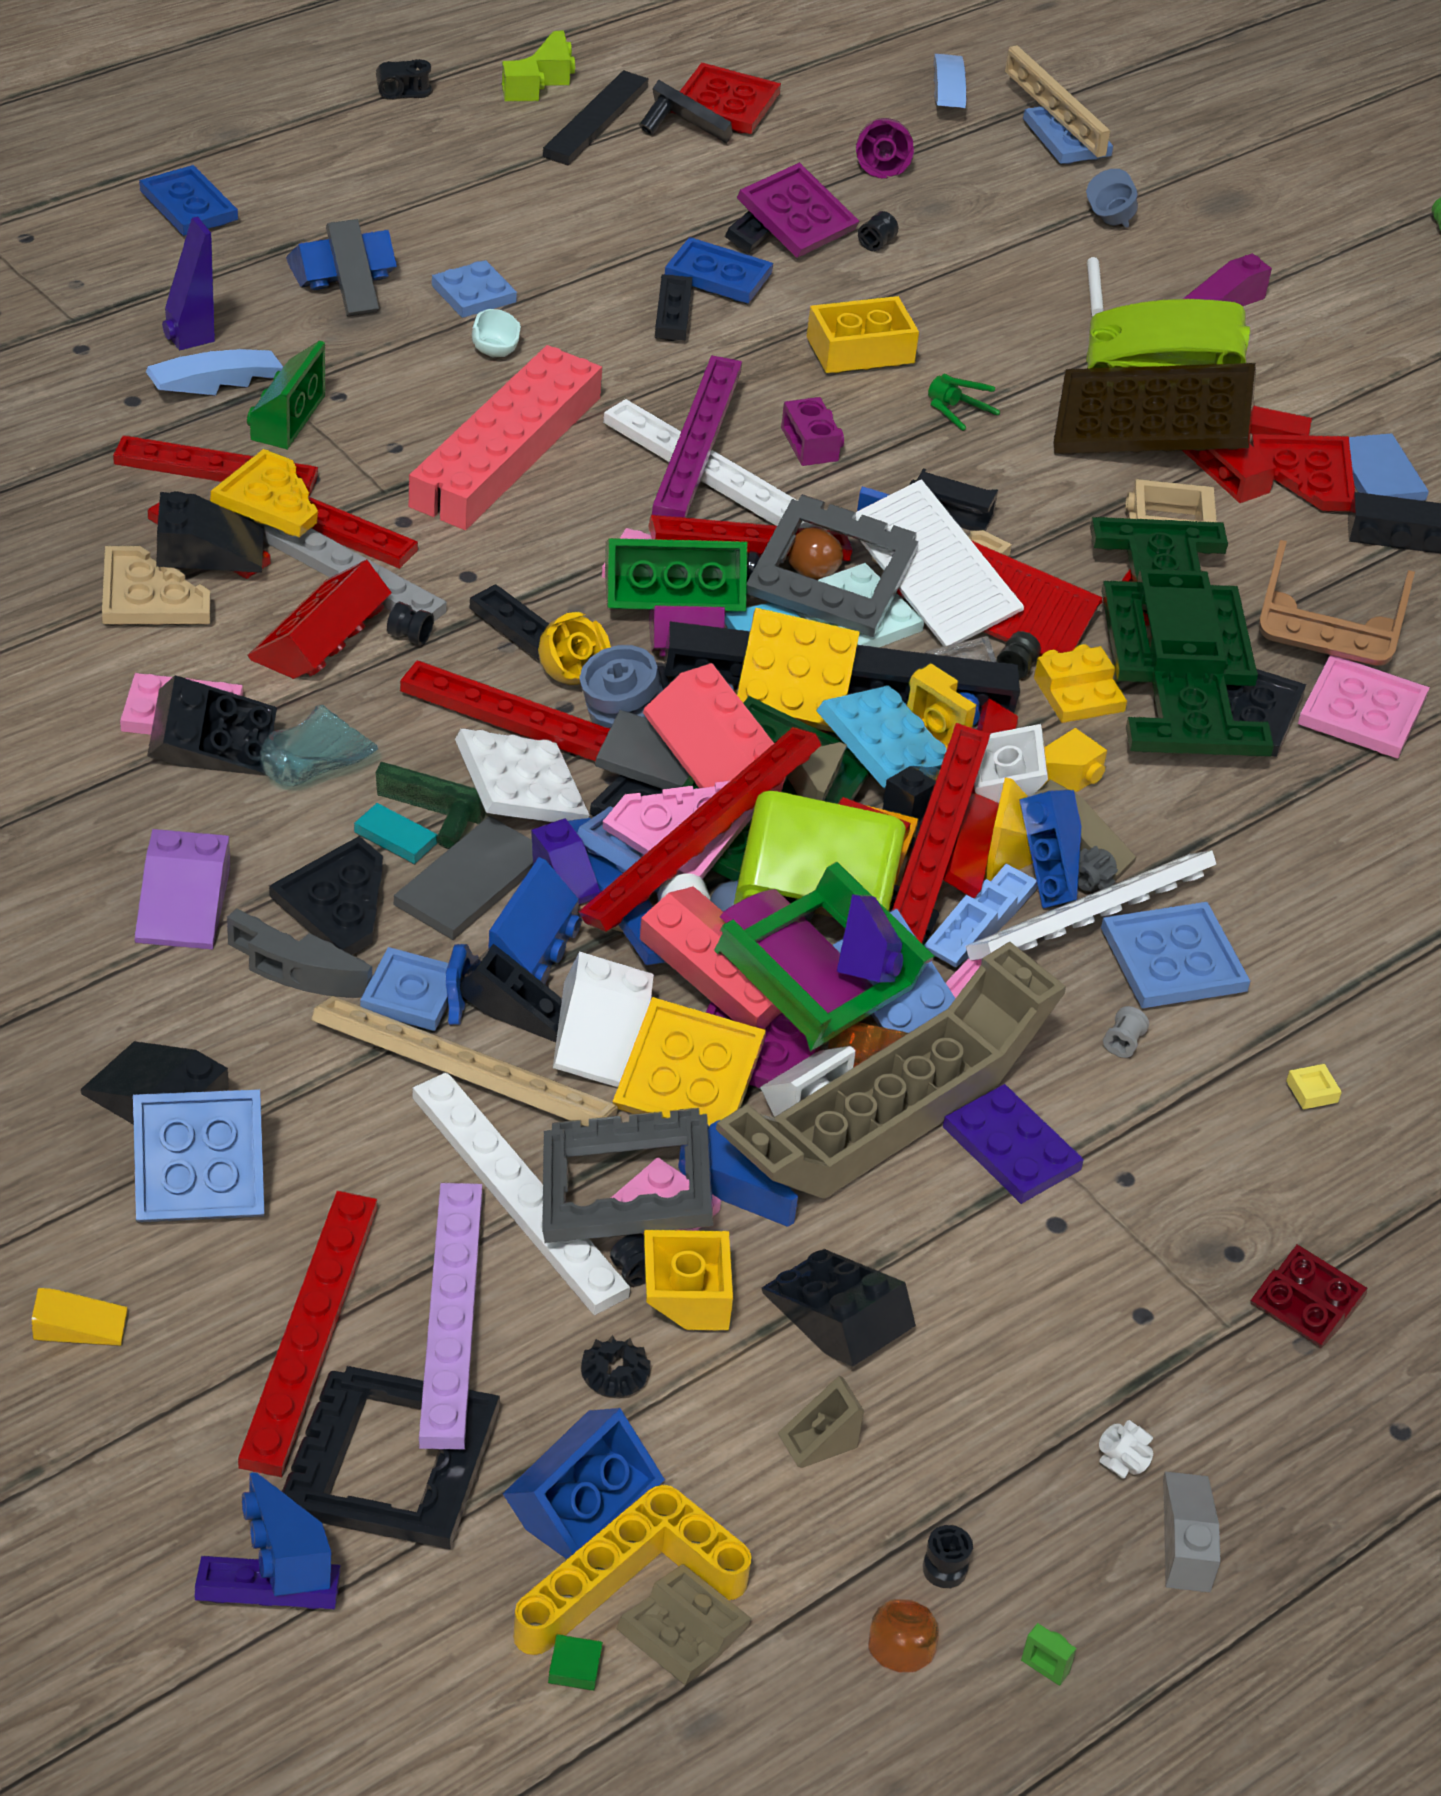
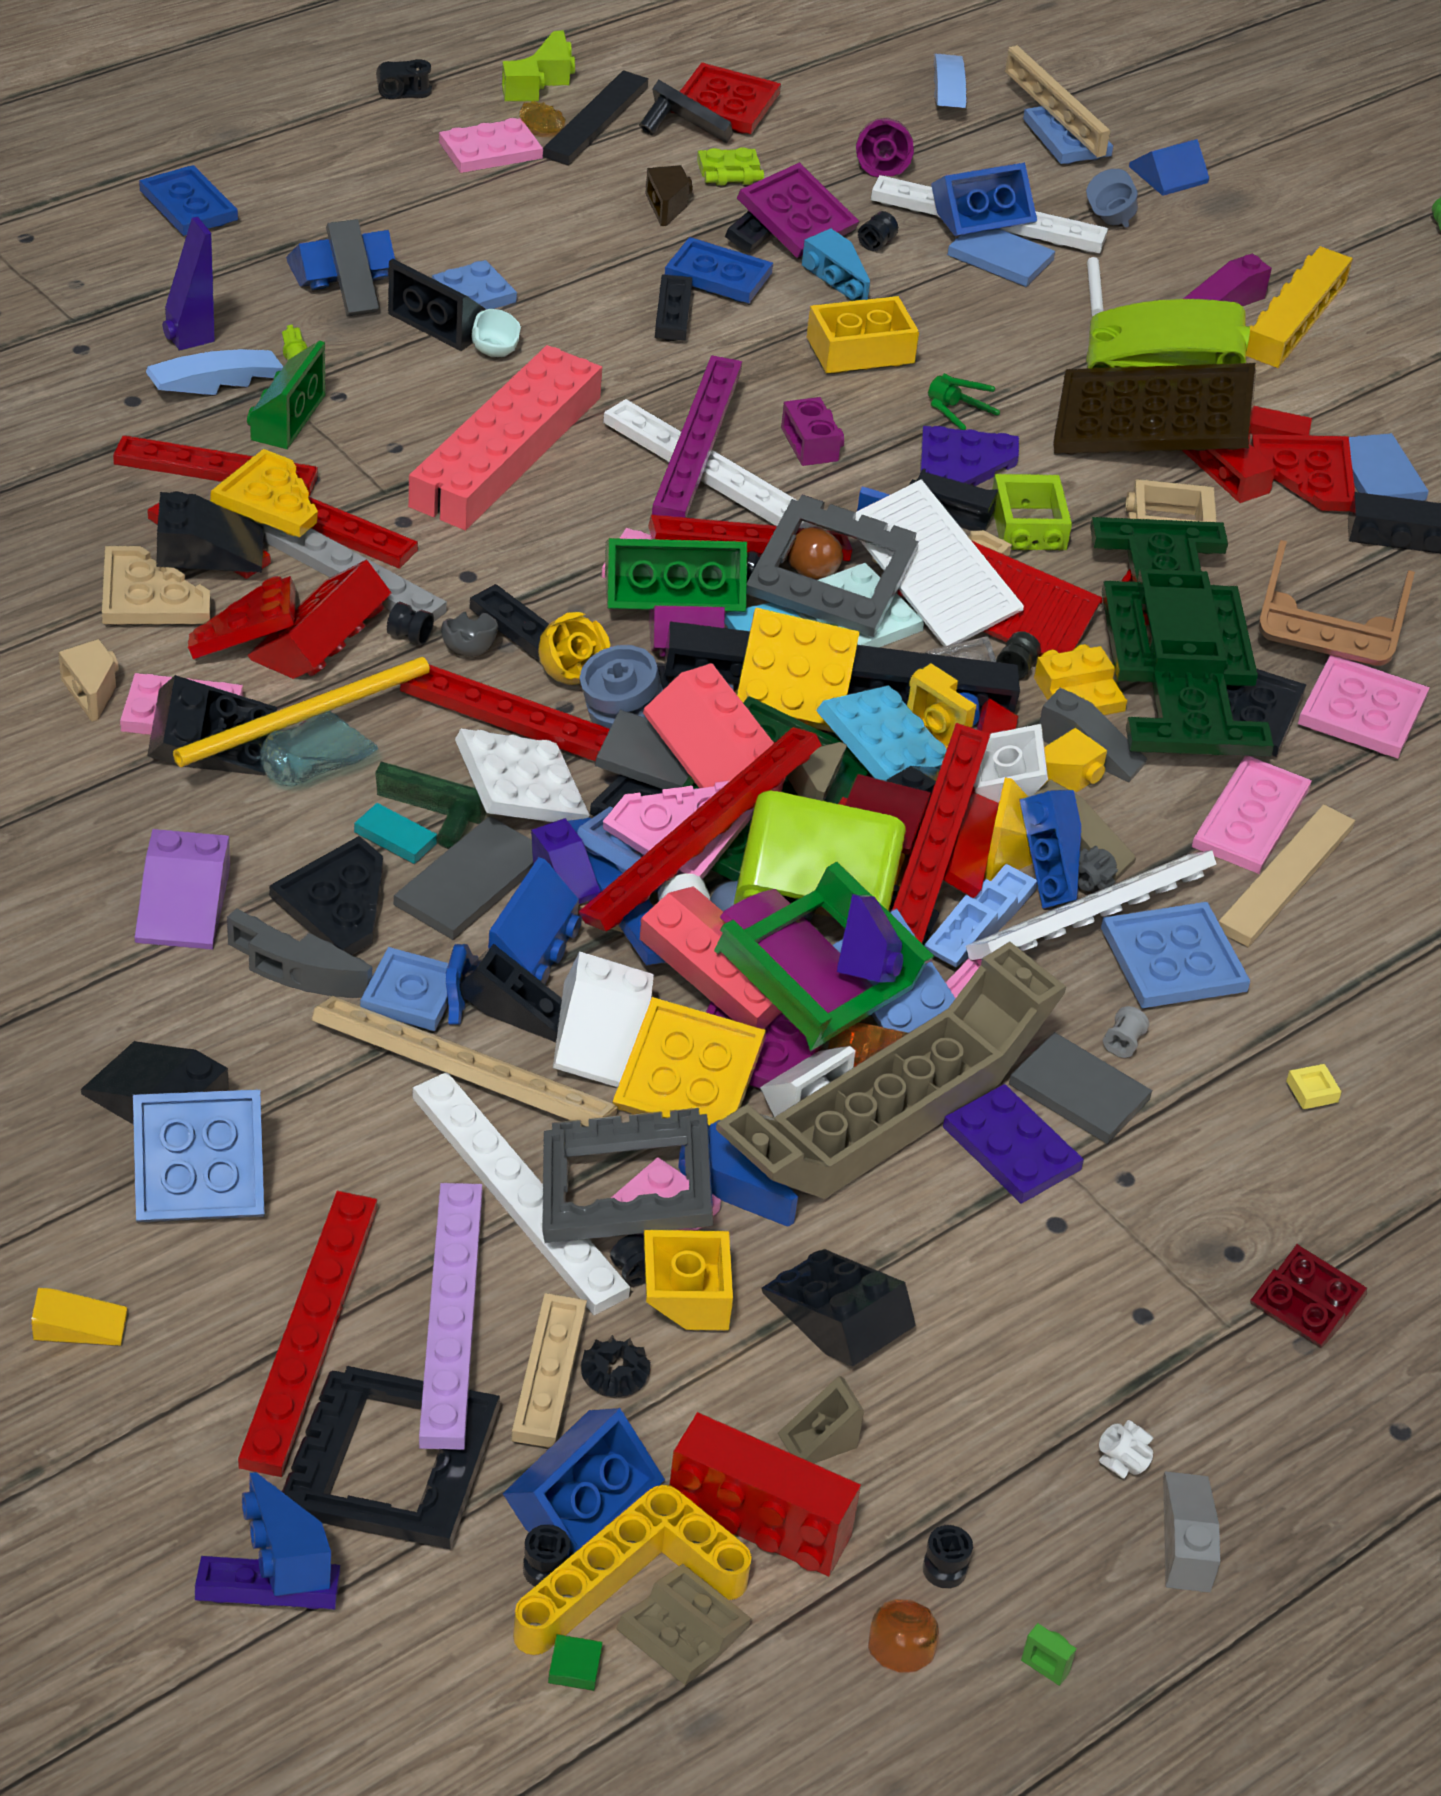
(89, 675): none -> tan slope
(253, 616): none -> red plate
(292, 342): none -> lime axle
(300, 712): none -> yellow piece
(431, 306): none -> black slope
(469, 636): none -> dark grey hair
(490, 145): none -> bright pink plate
(542, 117): none -> clear yellow gear
(544, 1551): none -> black wheel
(549, 1371): none -> tan plate
(668, 191): none -> dark brown slope
(730, 166): none -> lime plate
(766, 1493): none -> red brick
(836, 263): none -> dark azure slope
(891, 799): none -> dark red slope
(967, 454): none -> dark purple plate
(985, 199): none -> blue slope
(1002, 254): none -> medium blue tile
(1031, 492): none -> lime window
(1048, 227): none -> white plate
(1068, 711): none -> dark grey slope
(1080, 1087): none -> dark grey tile
(1173, 167): none -> blue slope
(1252, 814): none -> bright pink tile
(1285, 875): none -> tan tile
(1298, 306): none -> yellow brick

